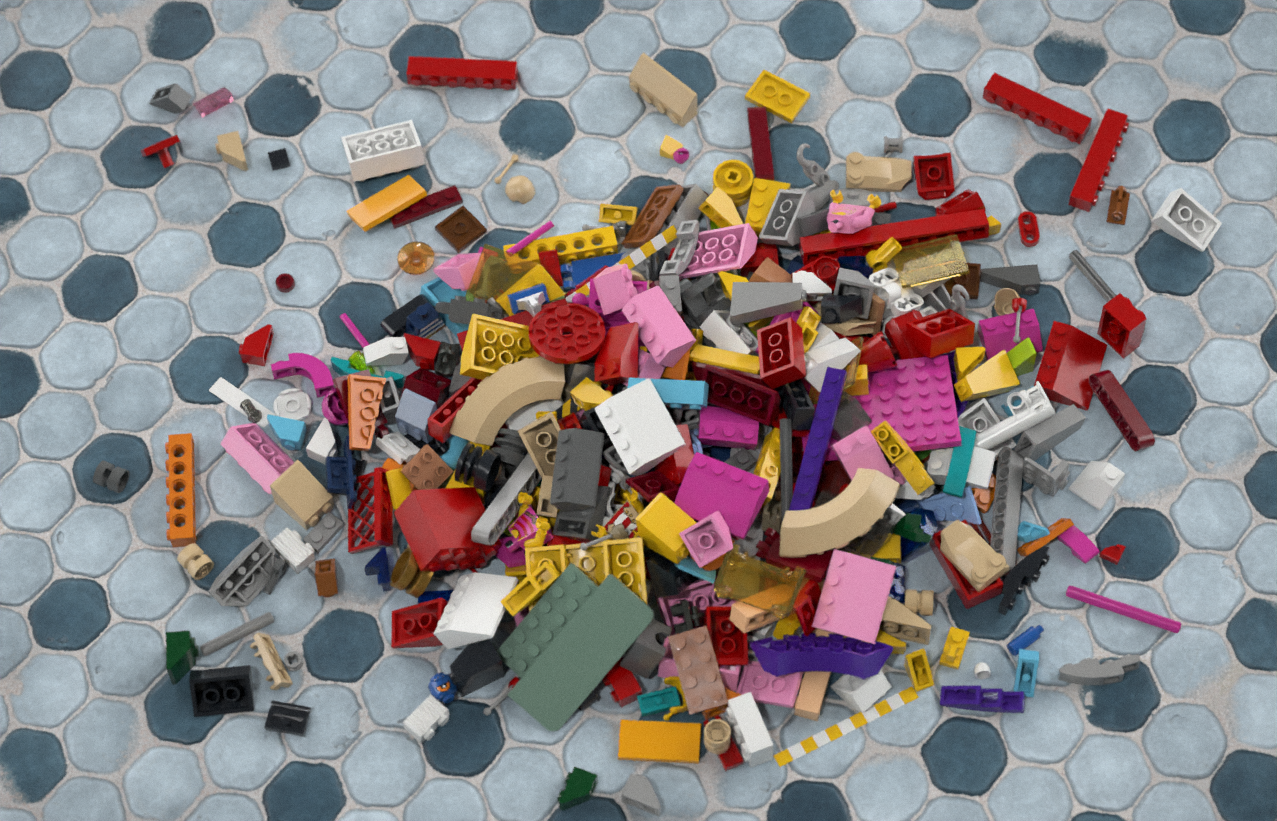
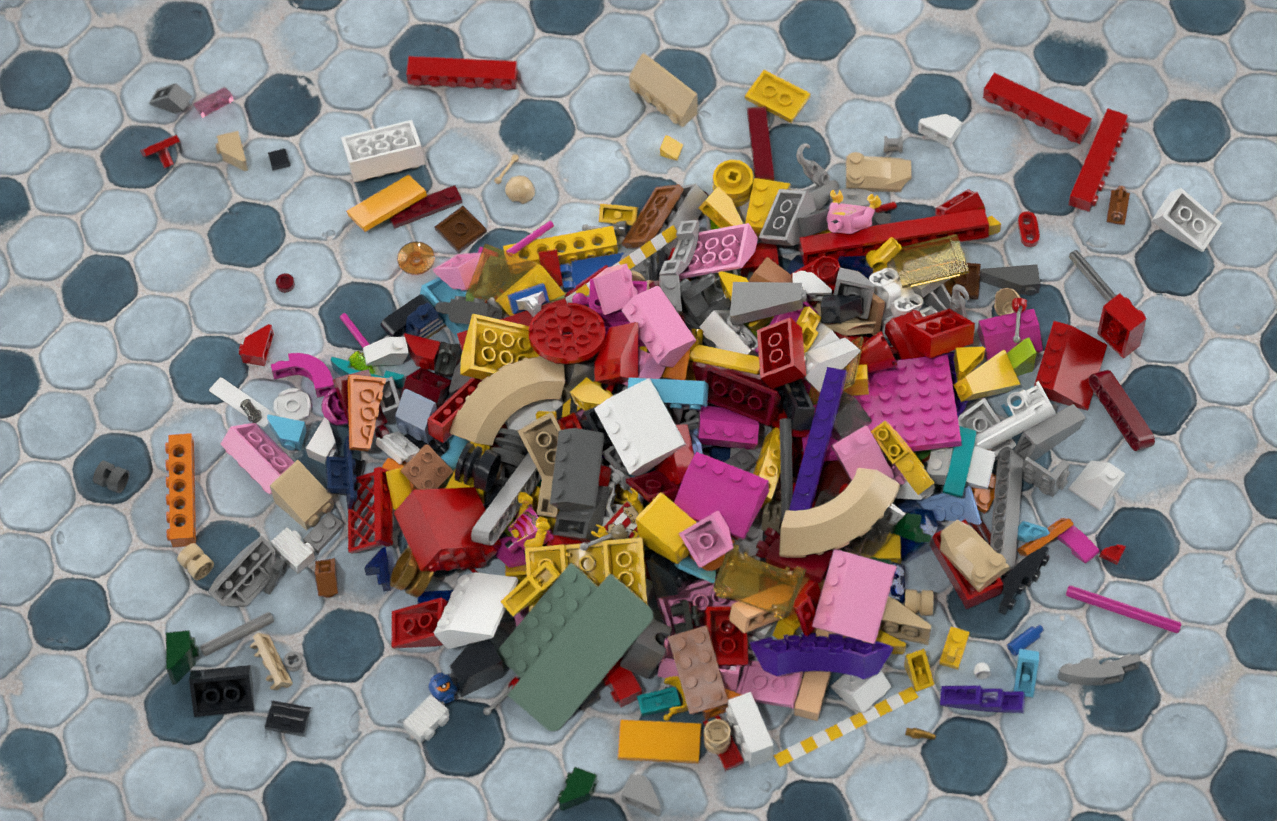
(681, 158): dark pink hinge -> none
(916, 733): none -> pearl gold piece
(934, 176): red slope -> none
(940, 128): none -> white slope

